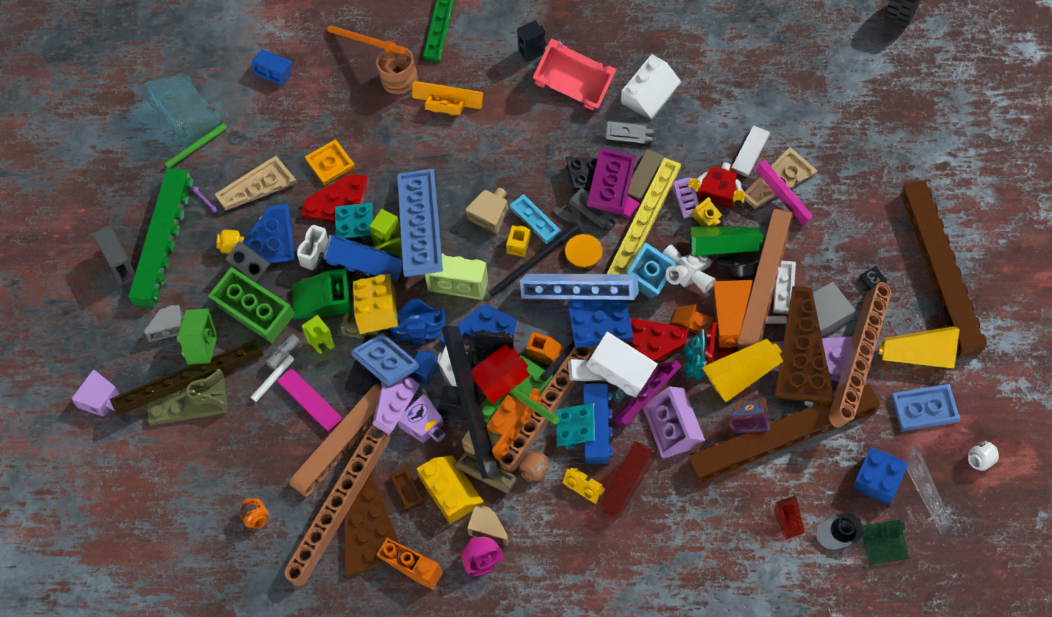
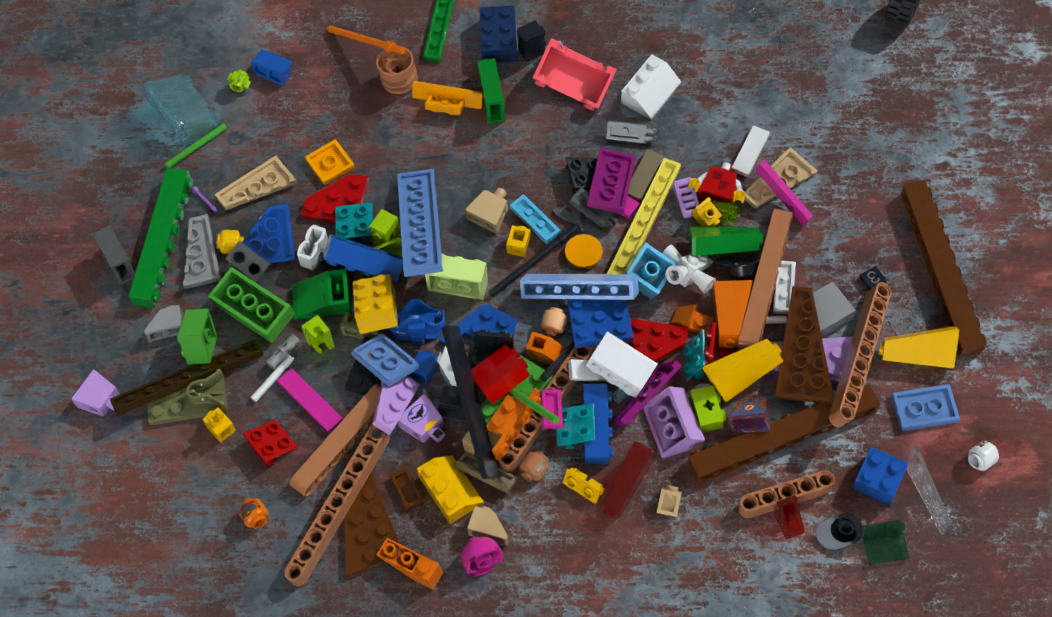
(201, 255): none -> light grey wing
(219, 424): none -> yellow brick
(238, 80): none -> lime gear
(269, 441): none -> red hinge
(491, 91): none -> green slope
(498, 33): none -> dark blue brick
(552, 401): none -> dark pink tile
(554, 321): none -> light nougat head
(669, 501): none -> tan bracket
(700, 400): none -> lime brick
(728, 210): none -> clear neon green cone
(793, 487): none -> nougat beam

